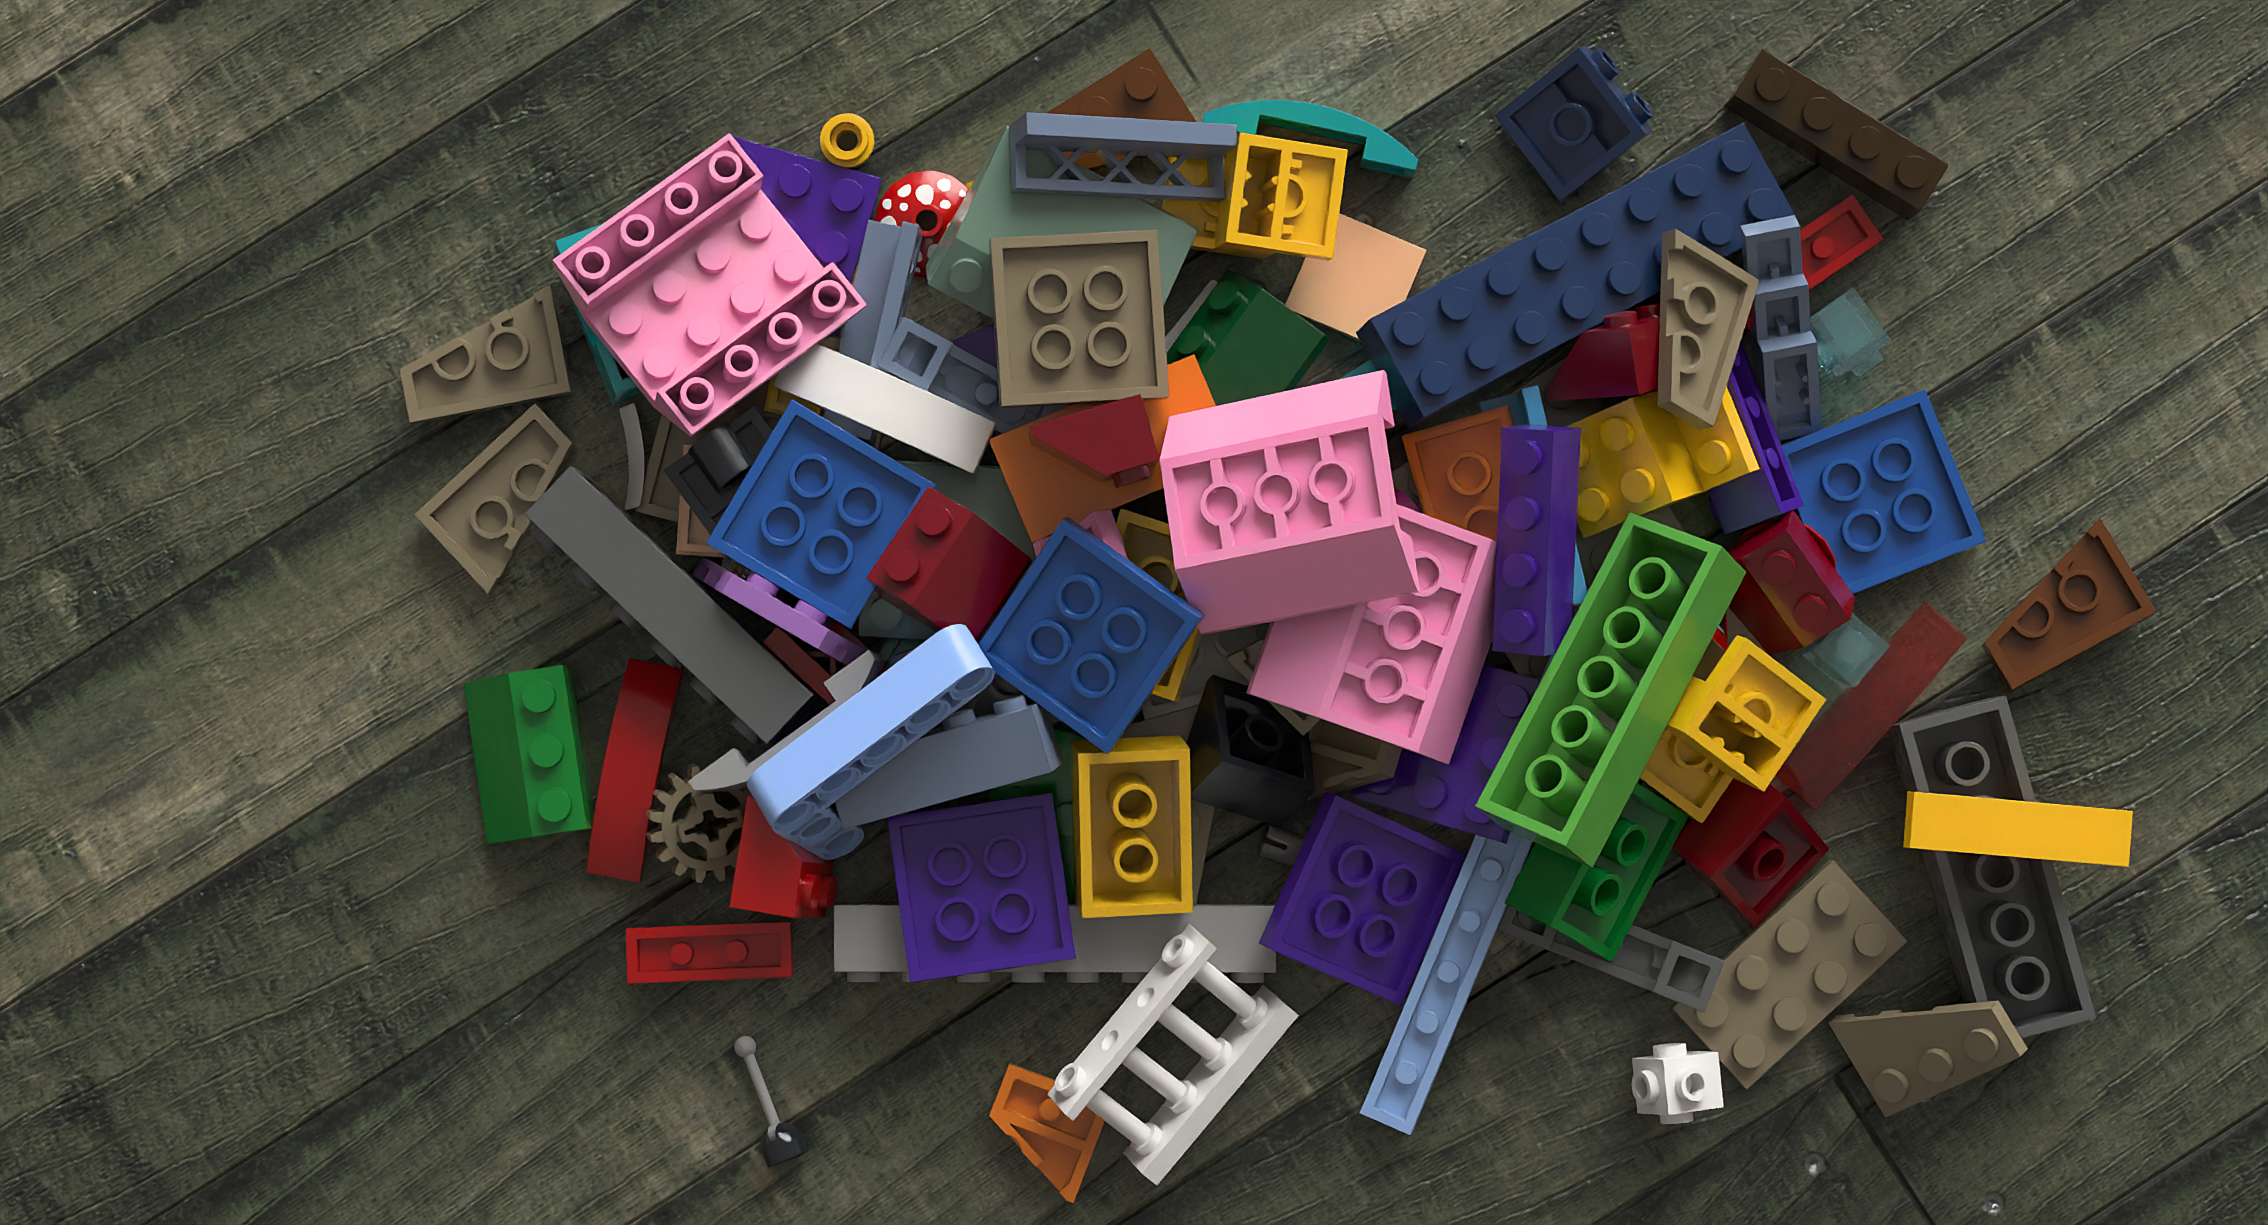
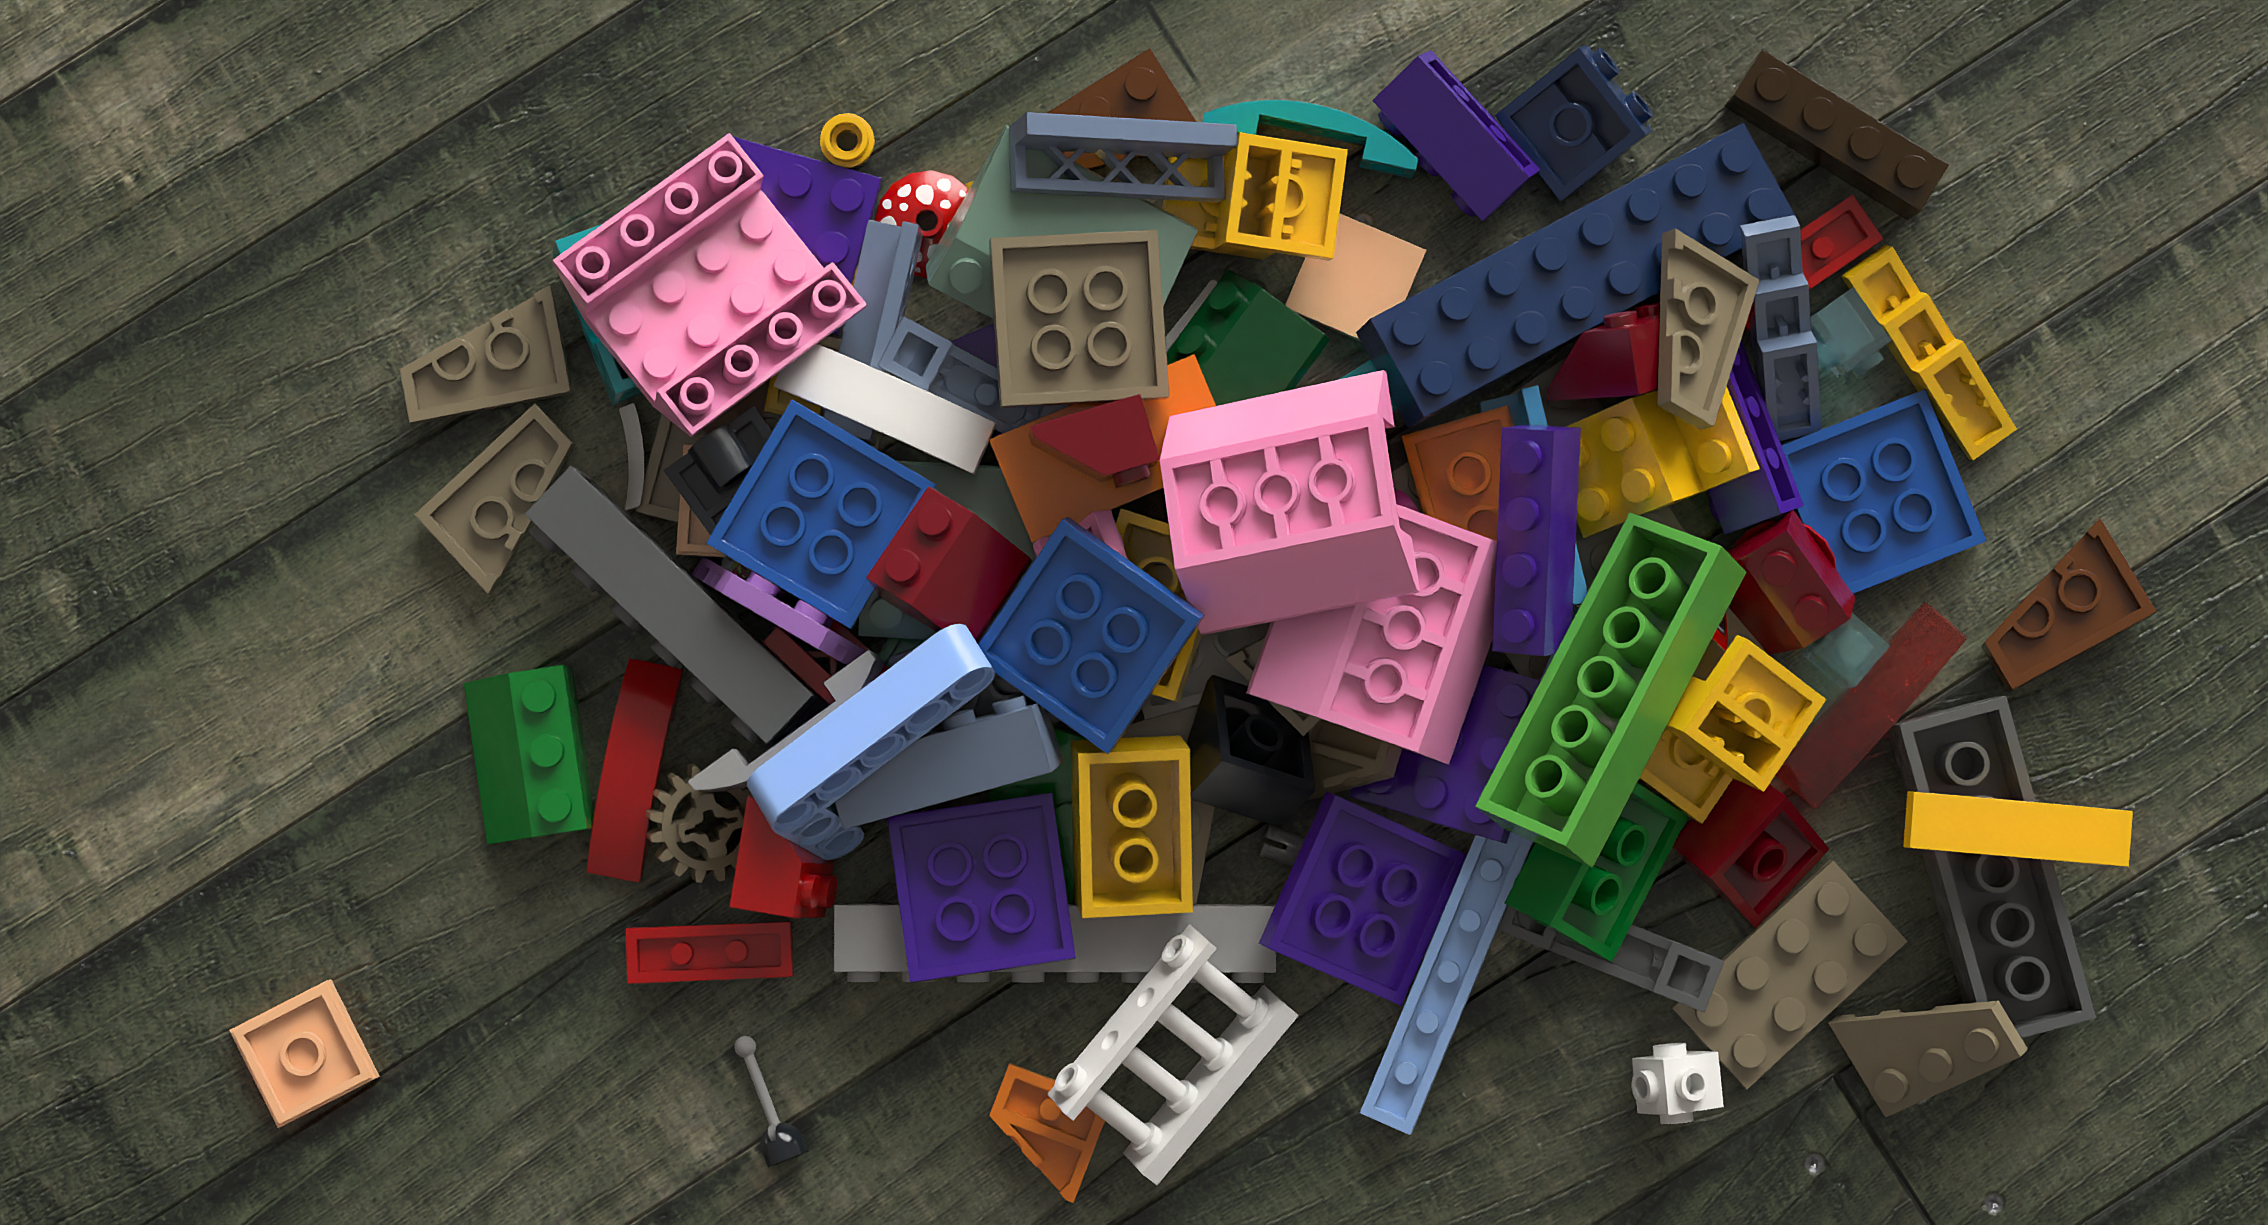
(304, 1053): none -> light nougat tile
(1454, 136): none -> dark purple brick
(1931, 353): none -> yellow slope

